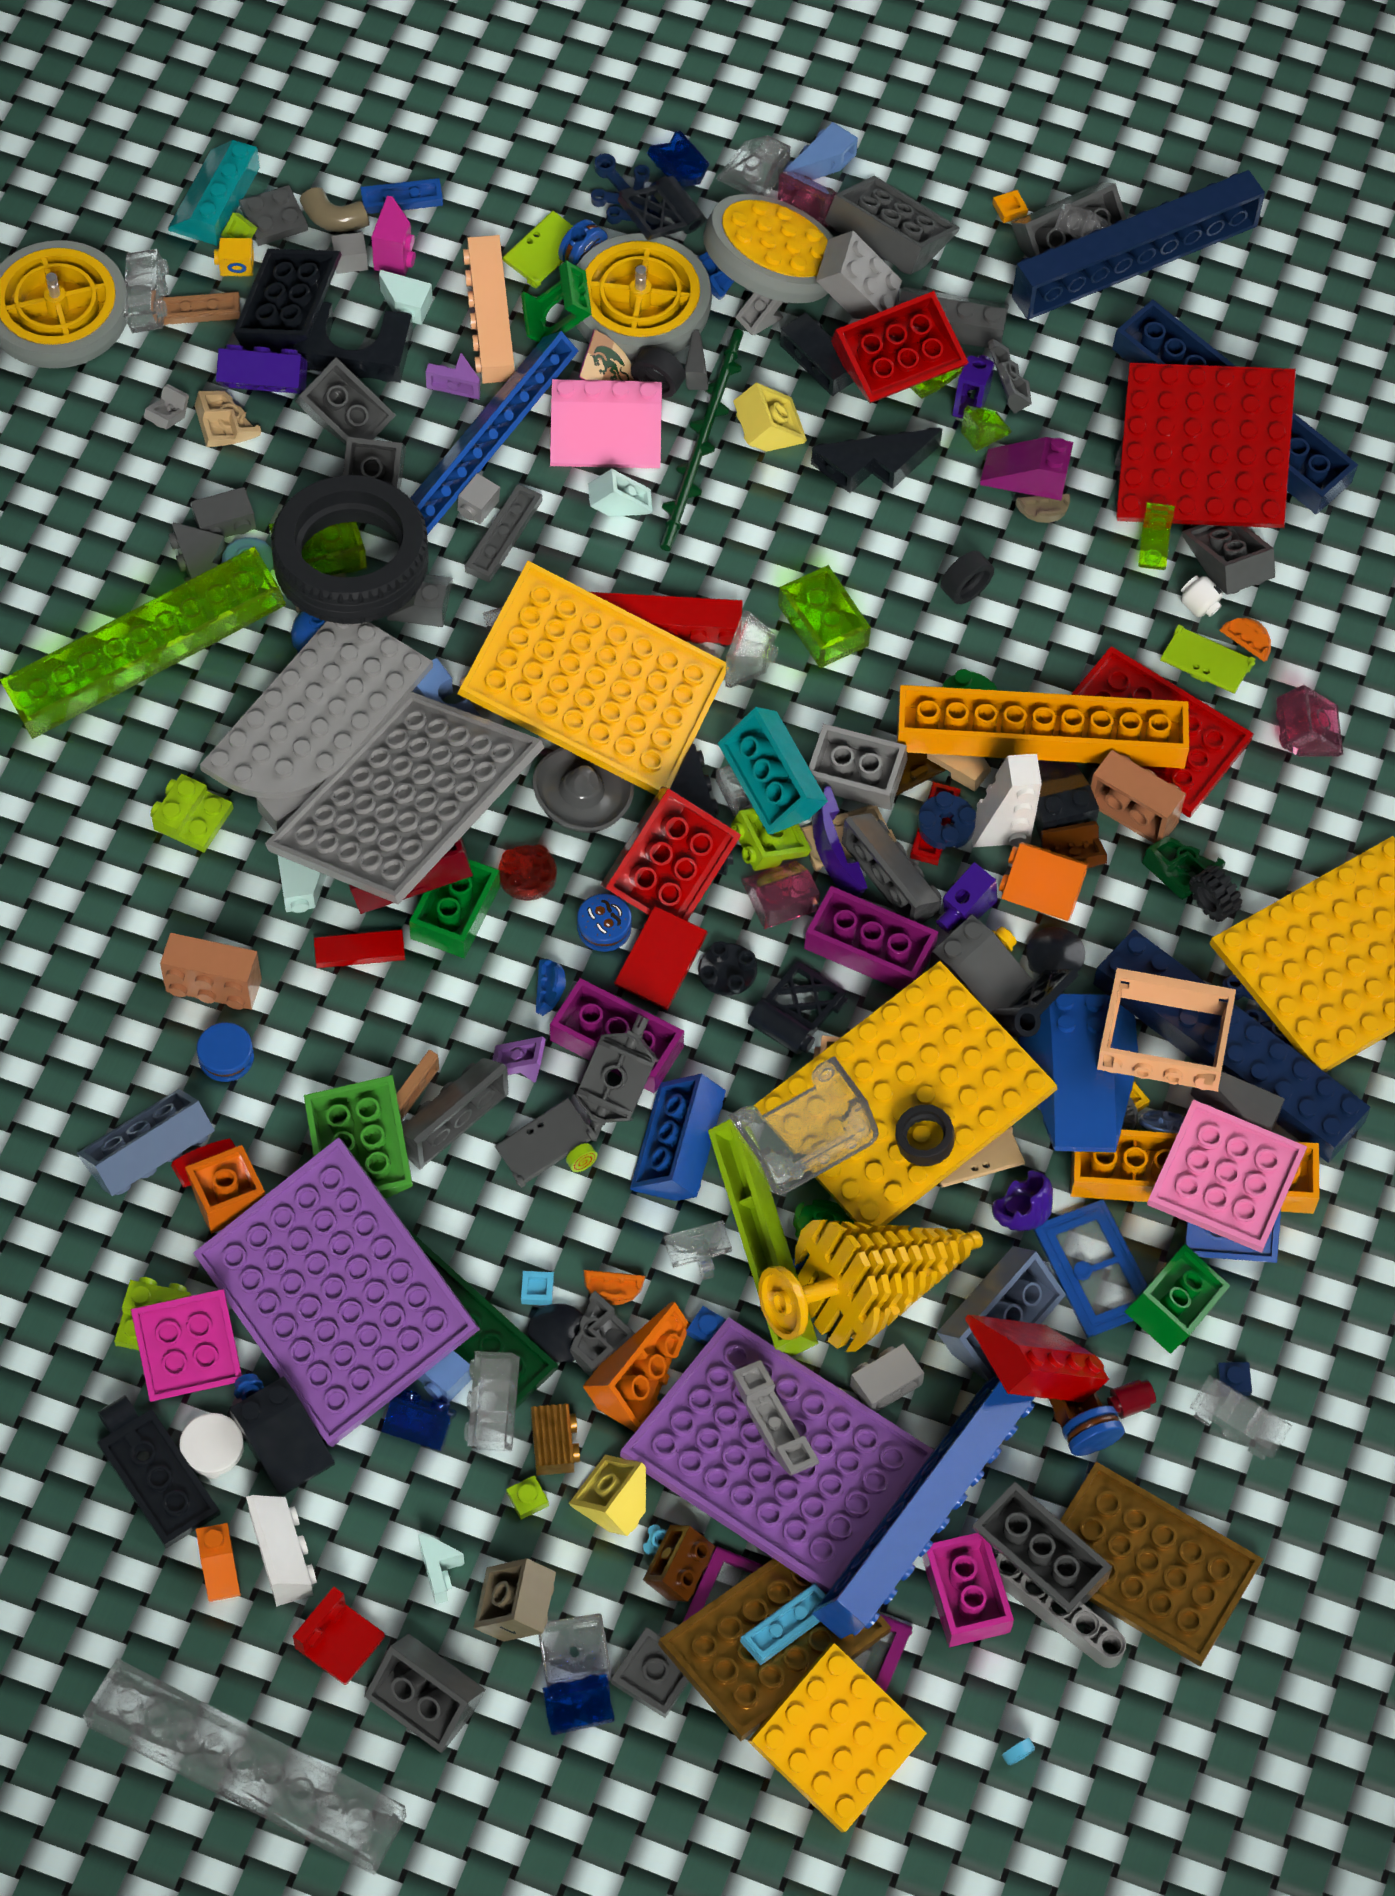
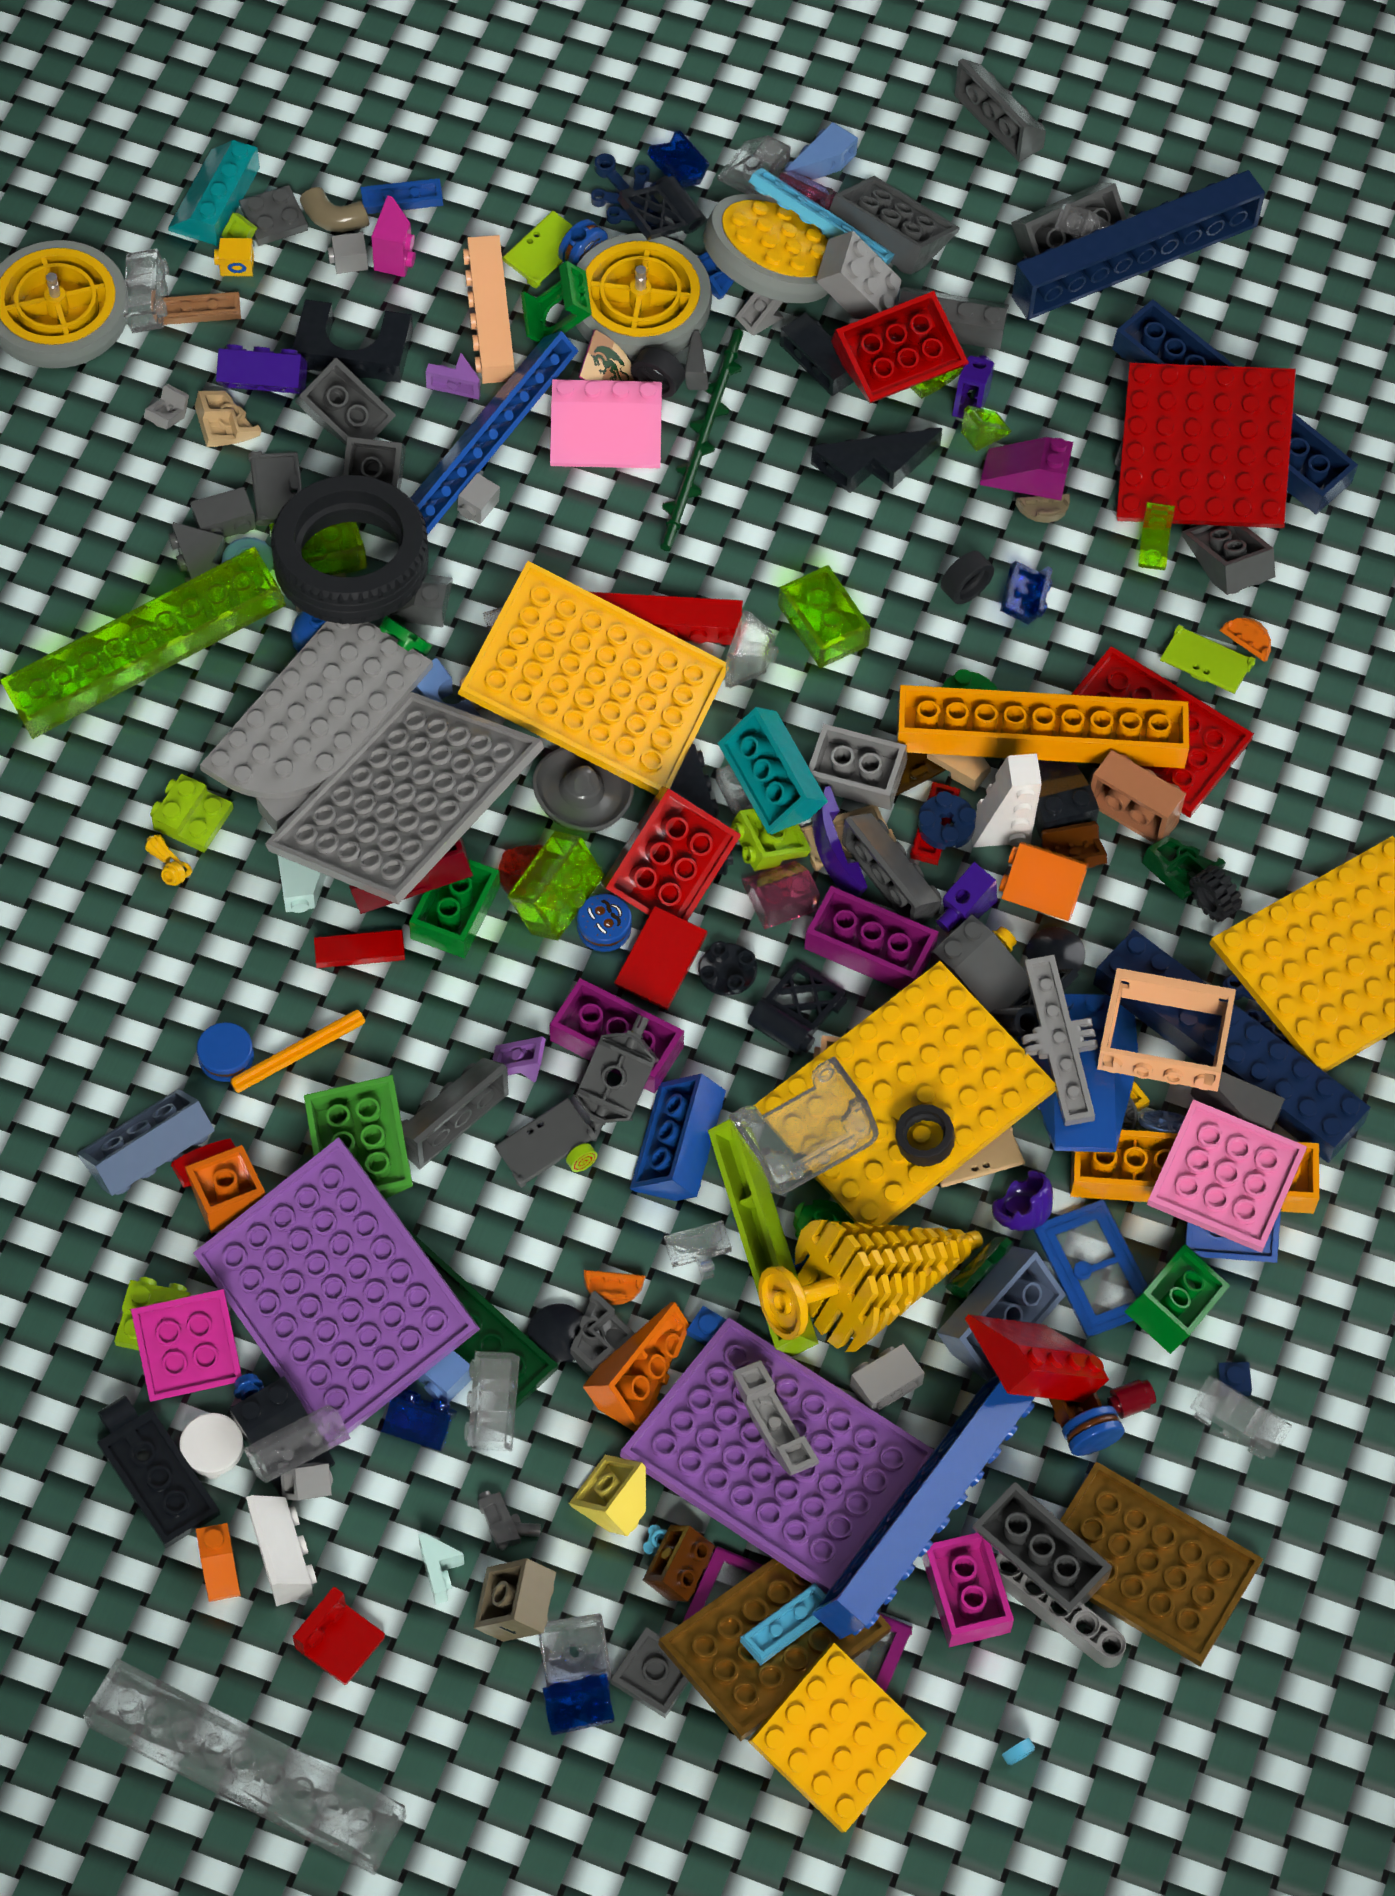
(172, 872): none -> yellow piece
(210, 971): nougat brick -> none
(273, 482): none -> dark grey door
(285, 298): black slope -> none
(297, 1051): none -> light orange axle
(297, 1443): none -> clear brick
(307, 1481): none -> light grey brick
(406, 295): light aqua slope -> none
(406, 638): none -> green plate
(417, 1082): medium nougat tile -> none
(424, 1692): dark grey slope -> none
(503, 533): dark grey plate -> none
(503, 1527): none -> flat silver piece
(527, 1497): lime plate -> none
(537, 1288): medium azure plate -> none
(550, 985): blue plate -> none
(553, 1439): pearl gold brick -> none
(556, 885): none -> clear neon green brick
(619, 495): light aqua slope -> none
(768, 418): light yellow slope -> none
(810, 211): none -> medium azure plate
(976, 1270): none -> dark green slope
(998, 110): none -> dark grey slope
(1010, 206): light orange plate -> none
(1014, 386): dark grey slope -> none
(1026, 592): none -> clear blue bracket
(1060, 1040): none -> light grey hinge
(1201, 596): white head -> none
(1309, 724): clear pink slope -> none

